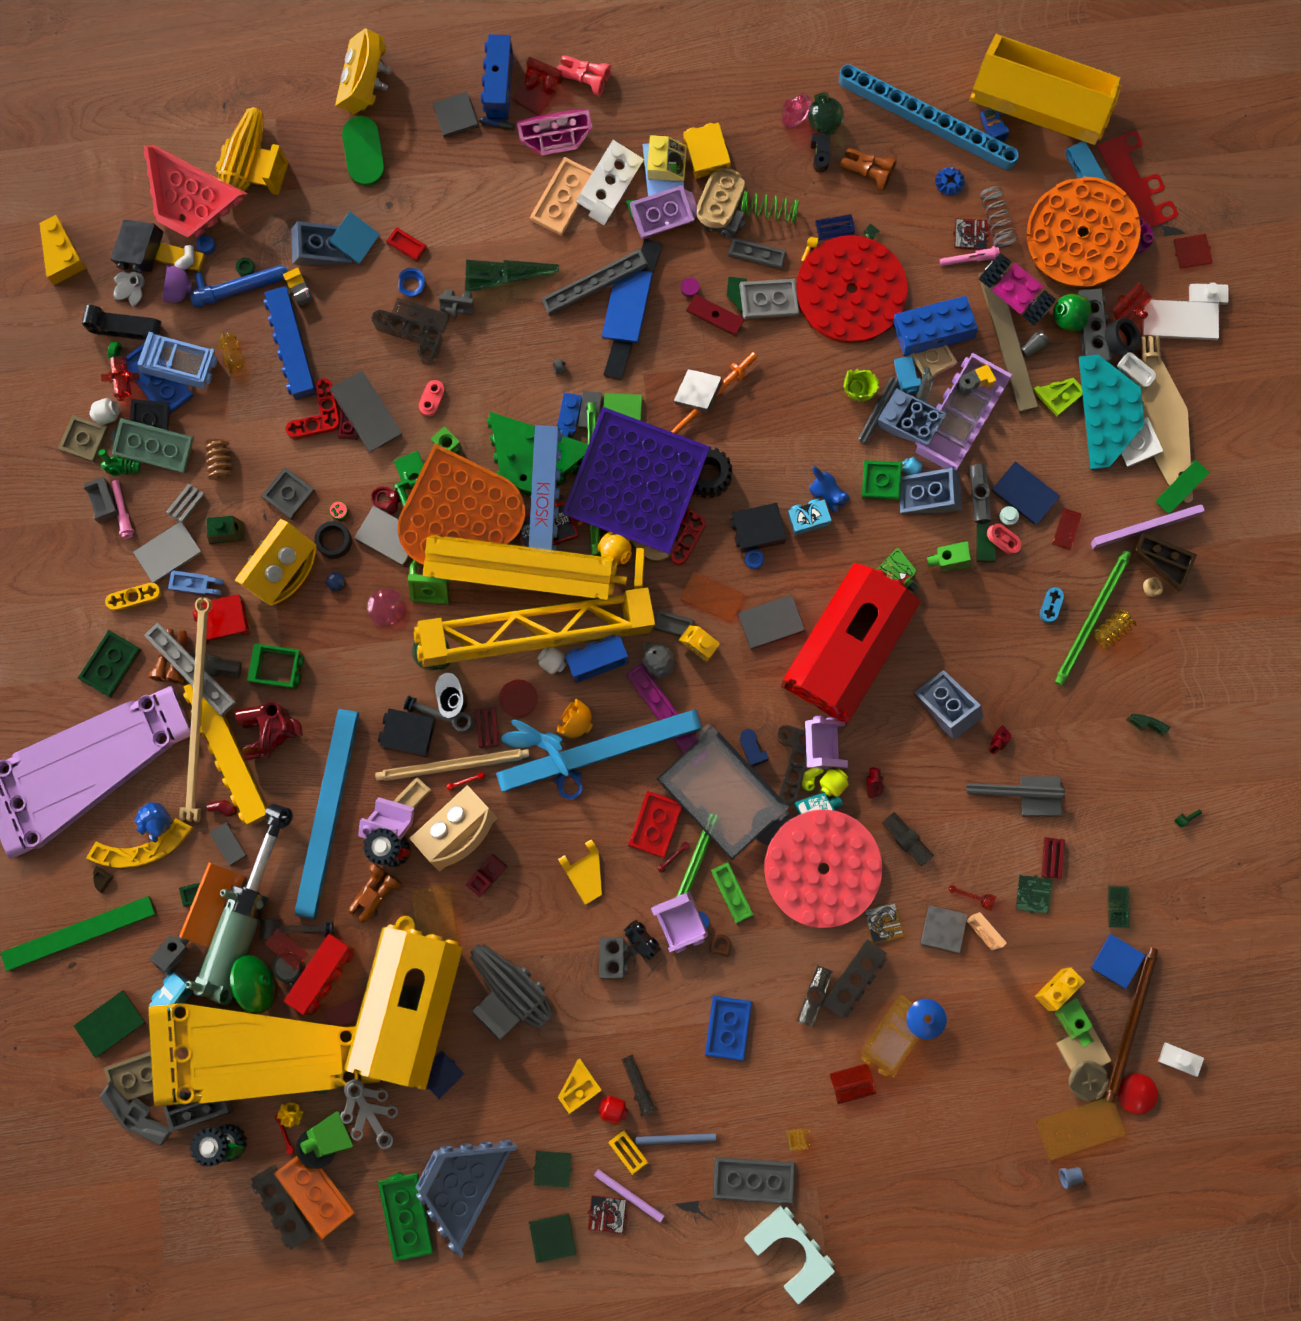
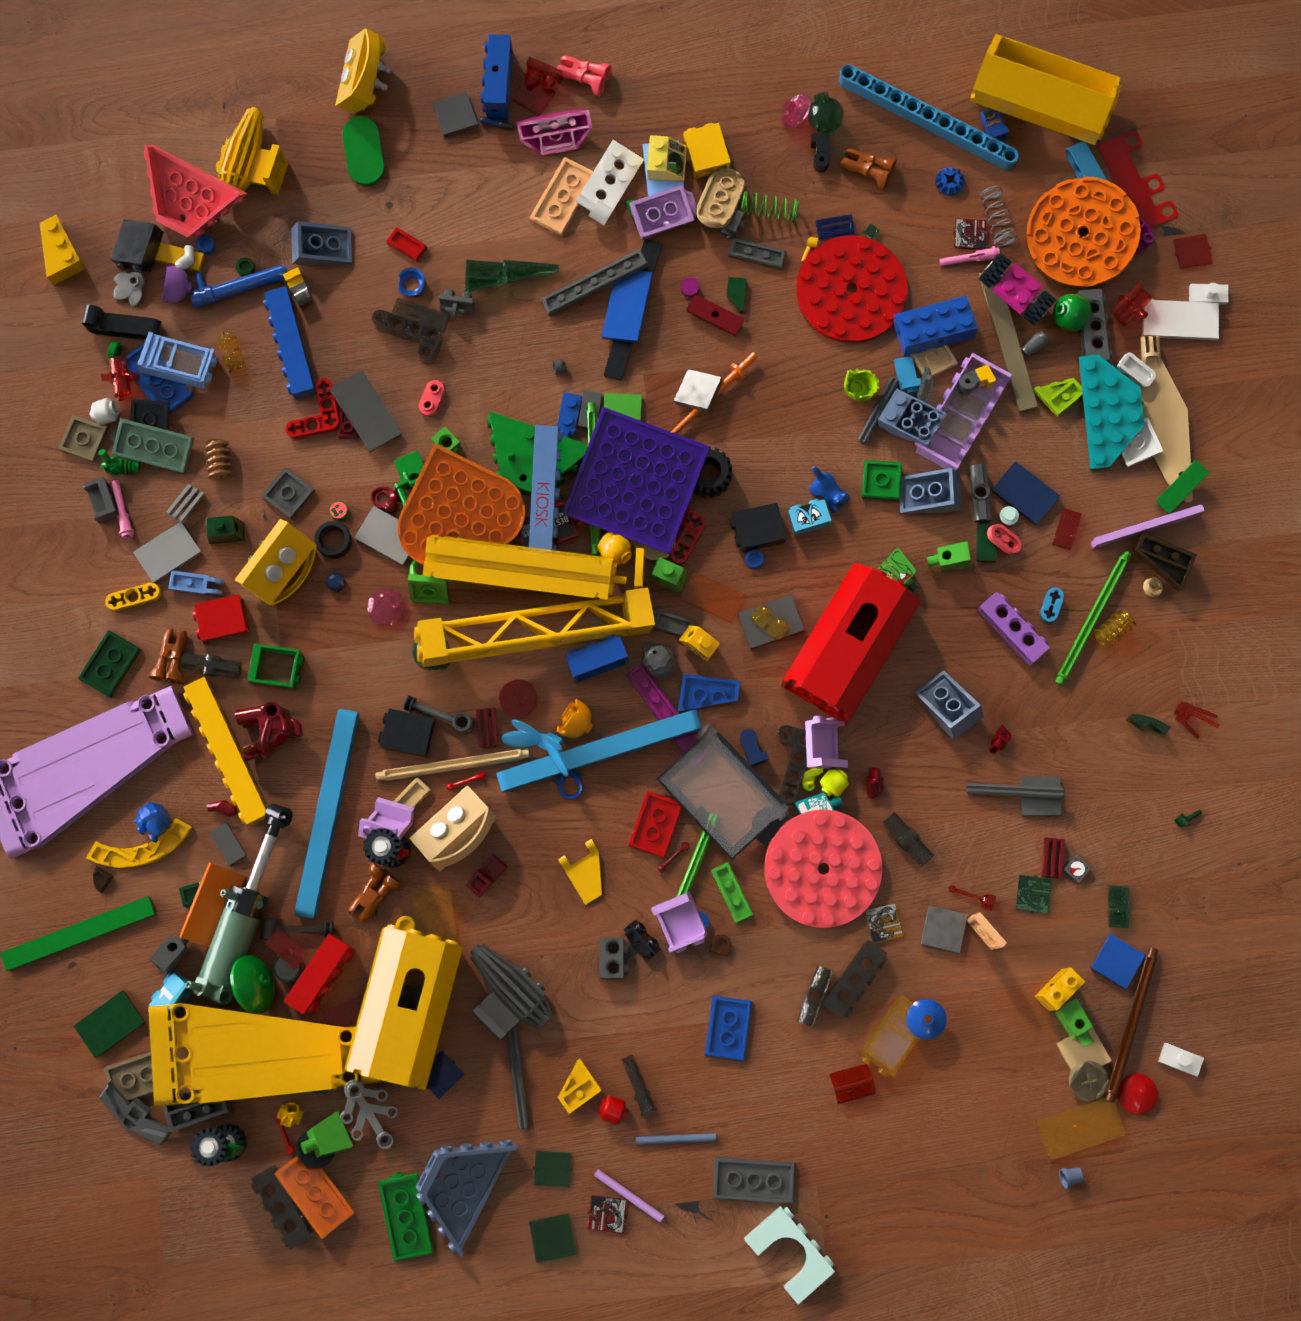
(185, 664): light grey tile -> none
(196, 713): tan hinge -> none
(354, 237): dark azure tile -> none
(450, 695): piece -> none
(517, 1078): none -> dark grey axle
(551, 660): white head -> none
(615, 1148): yellow tile -> none
(669, 575): none -> bright green torso
(706, 691): none -> blue wing
(769, 299): light grey tile -> none
(776, 625): none -> clear yellow hinge
(797, 1139): clear yellow tile -> none
(912, 466): medium azure piece -> none
(1014, 639): none -> medium lavender brick
(1077, 868): none -> tile
(1113, 338): black tyre -> none
(1185, 710): none -> clear red plant

